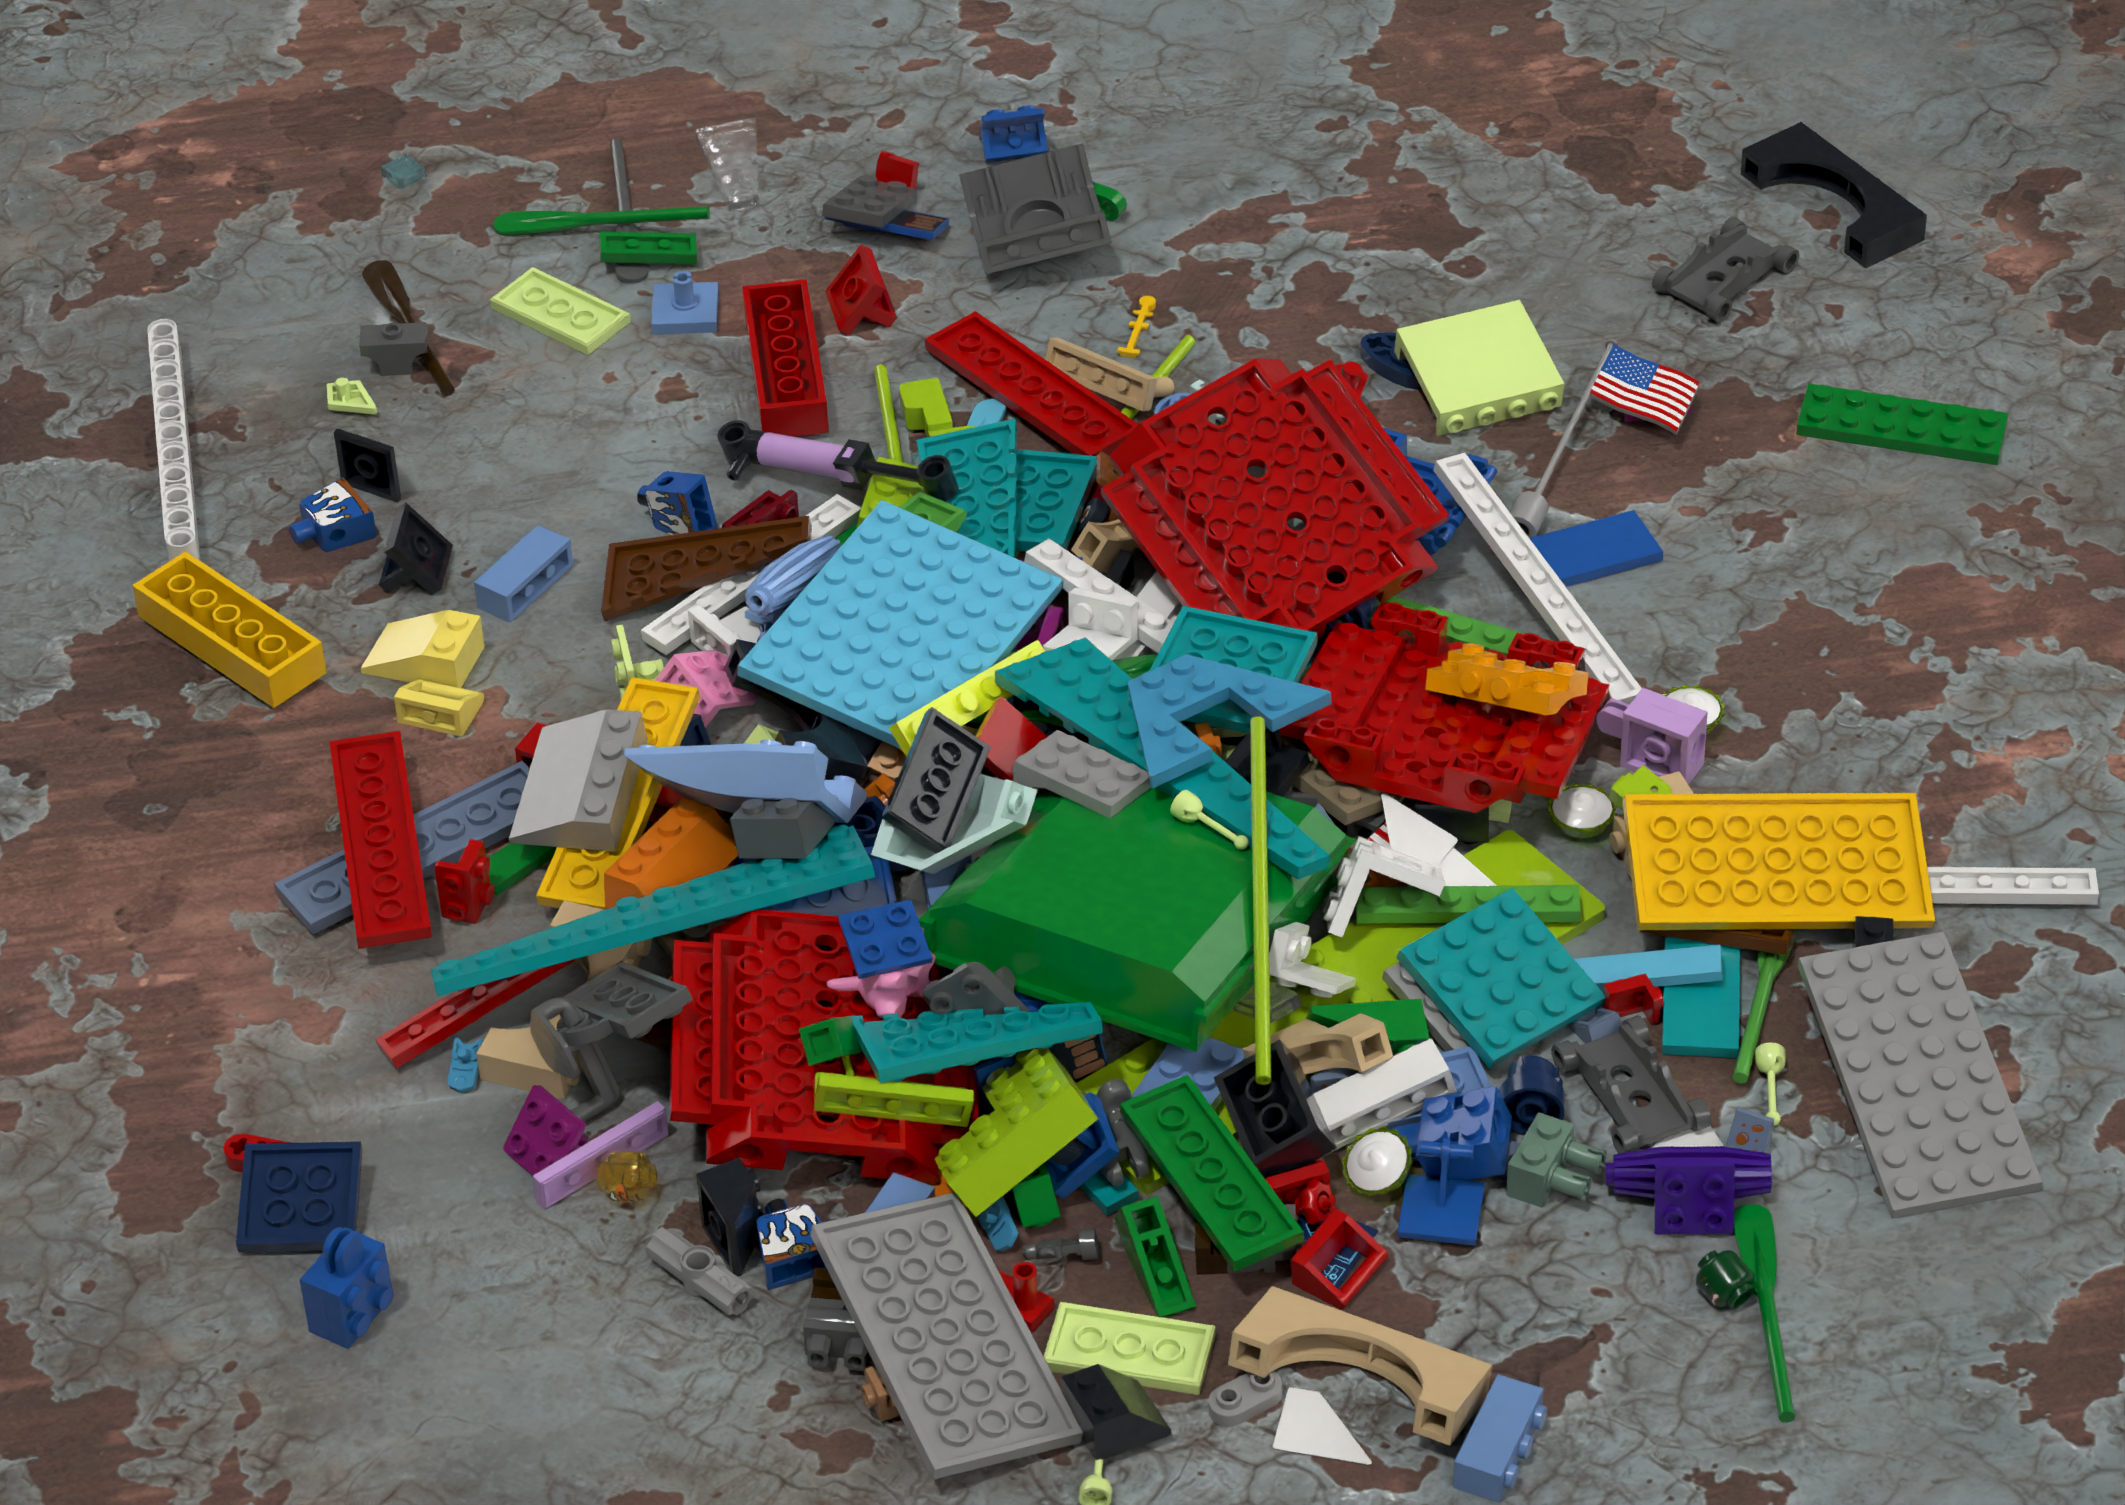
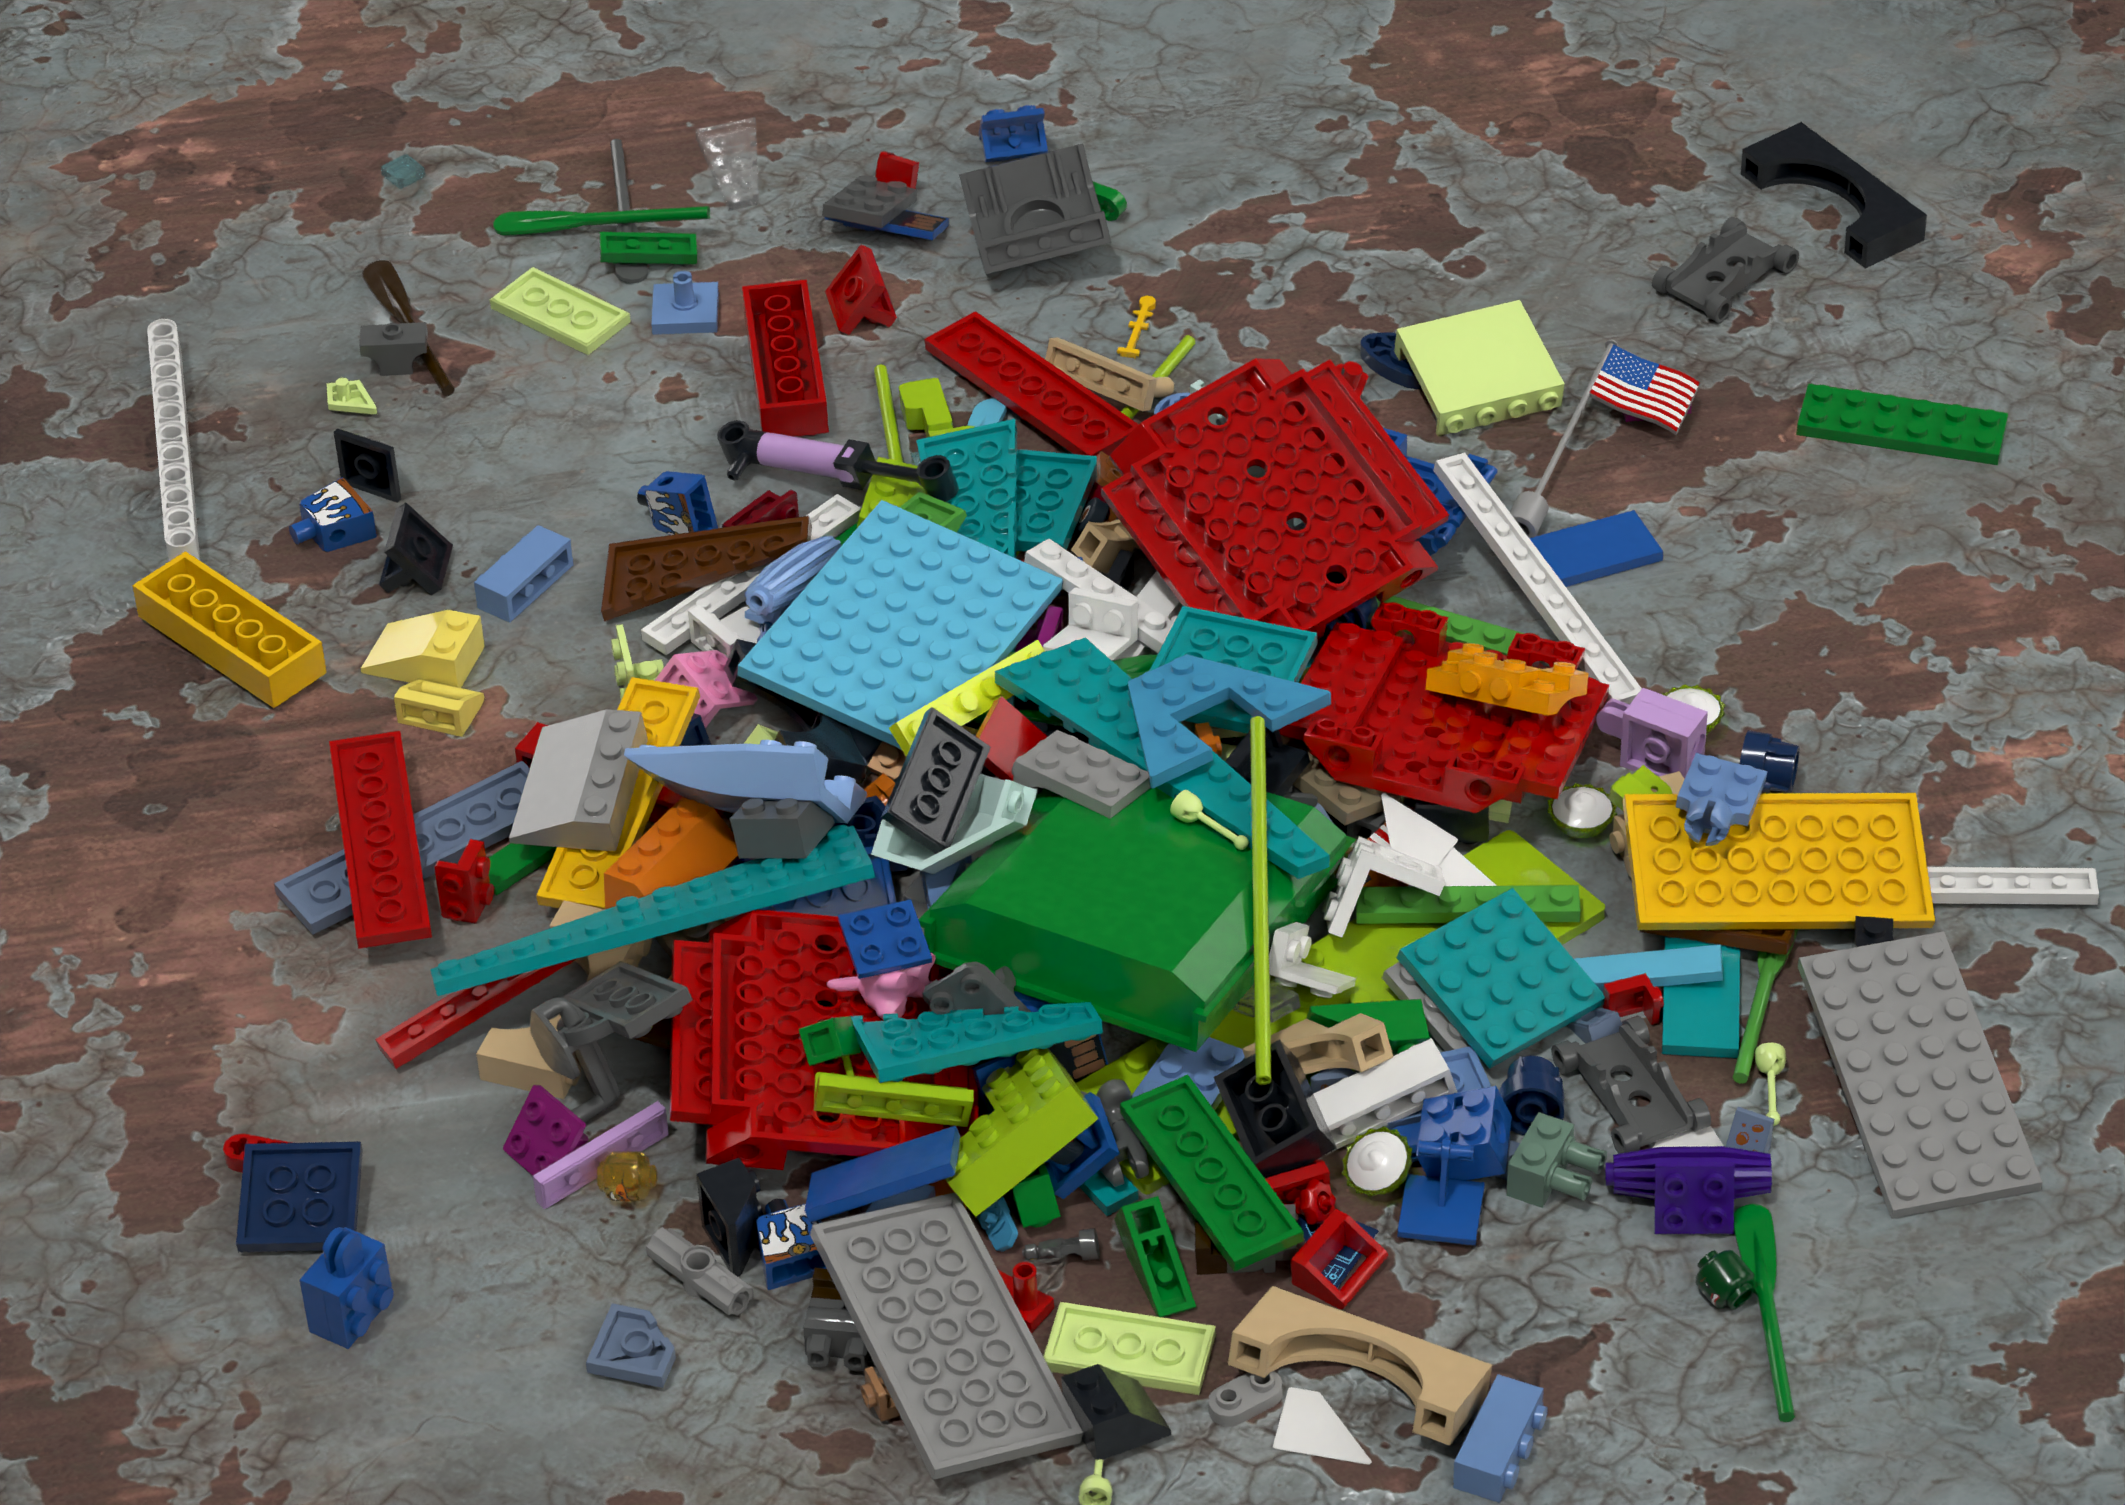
(464, 1066): dark azure piece -> none
(631, 1348): none -> sand blue plate
(883, 1174): none -> blue tile
(1718, 796): none -> medium blue plate
(1773, 756): none -> dark blue piece

